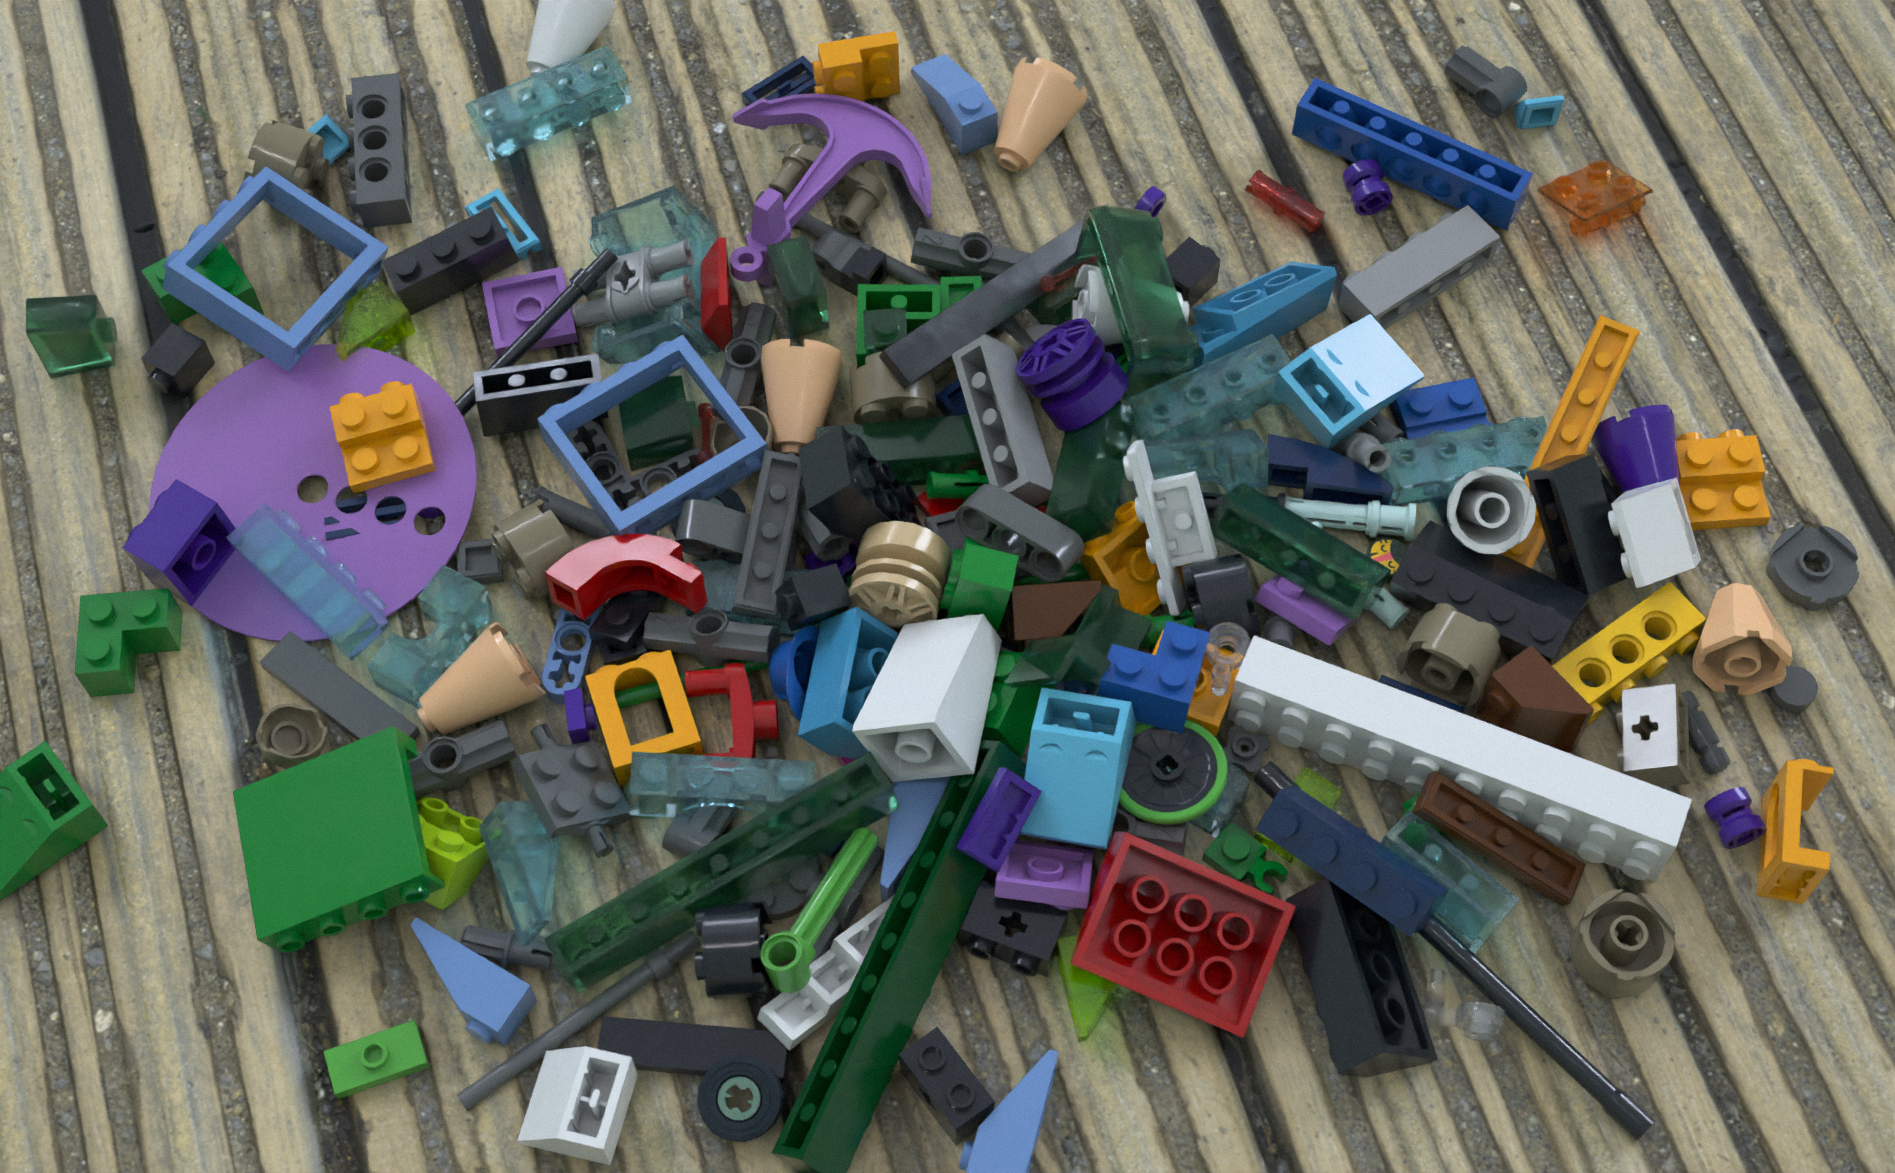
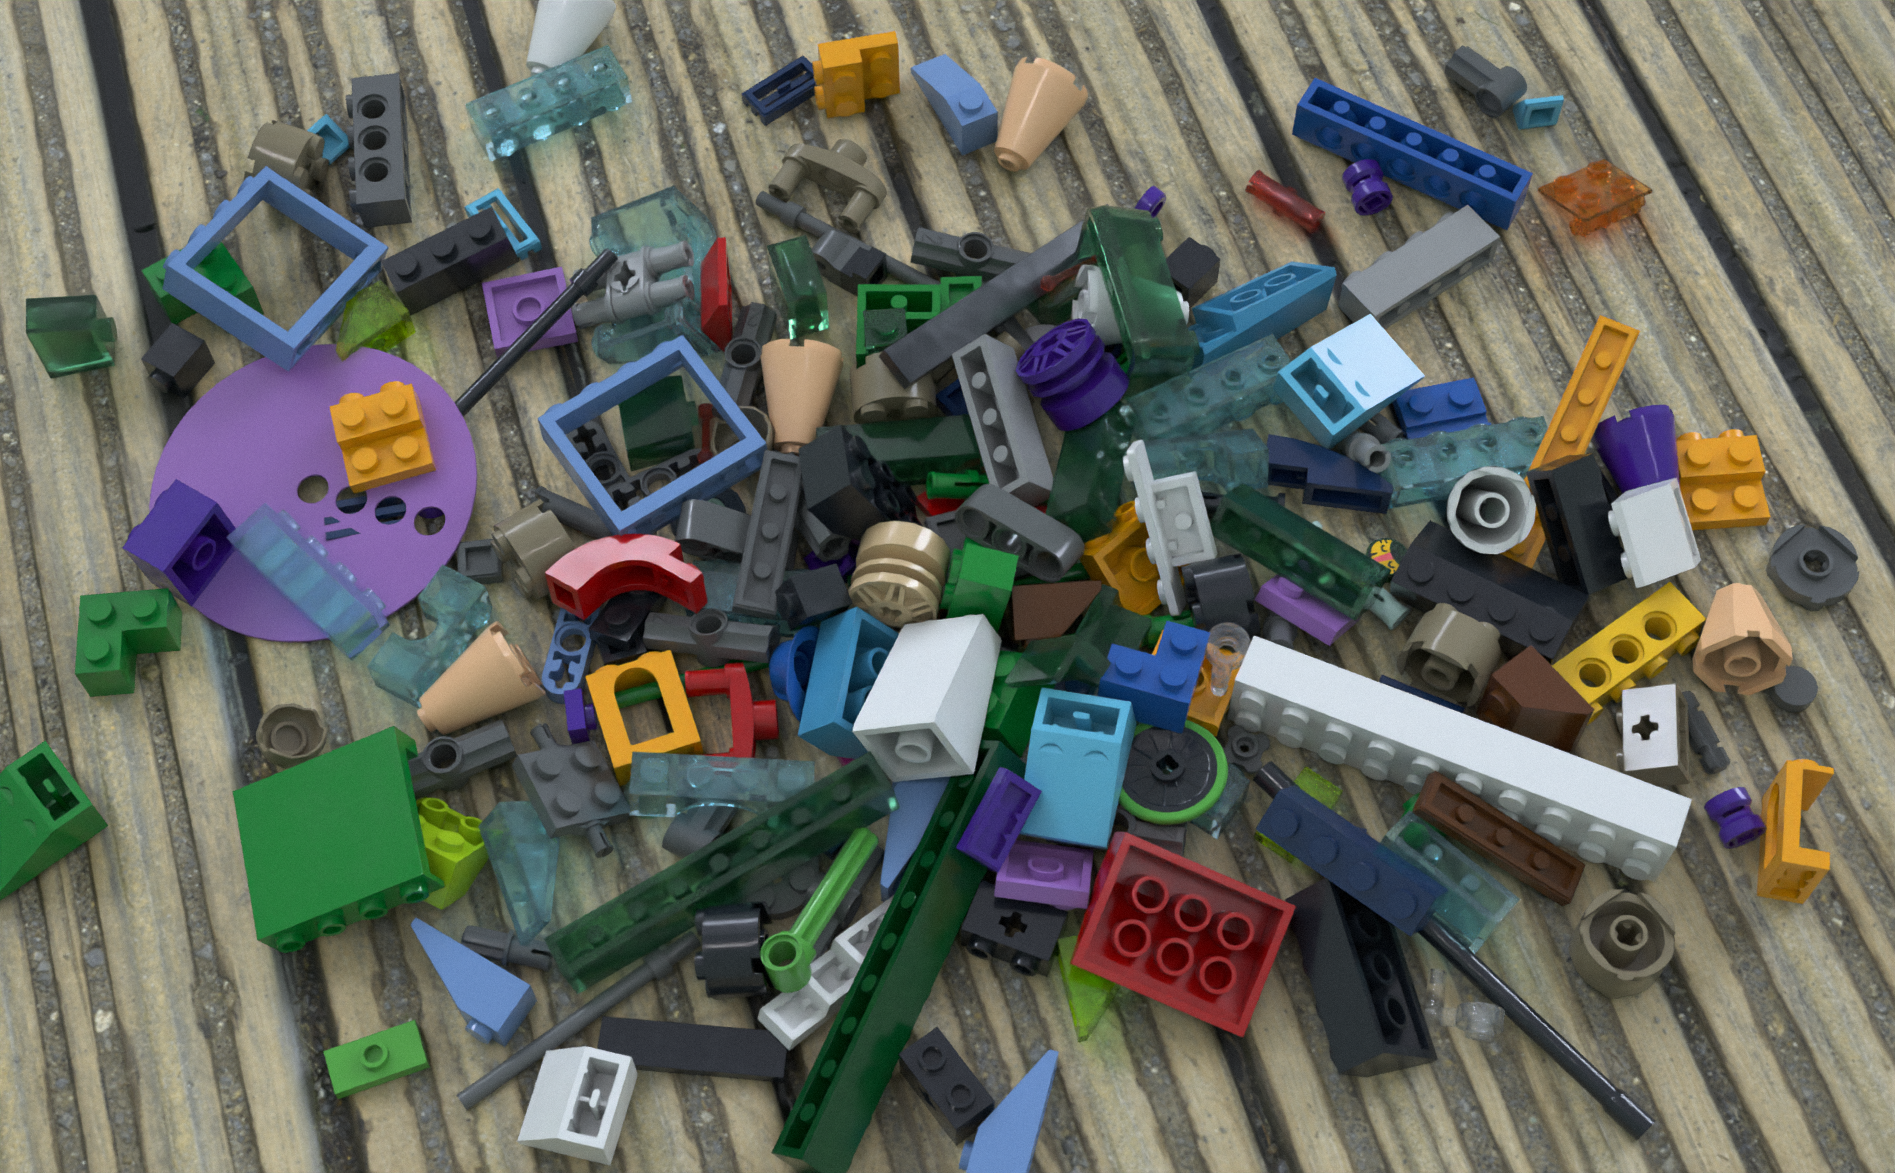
(332, 690): dark grey tile -> none
(518, 395): black brick -> none
(746, 1073): black bush -> none
(854, 135): medium lavender piece -> none
(1240, 857): green plate -> none
(1370, 518): light aqua pin -> none

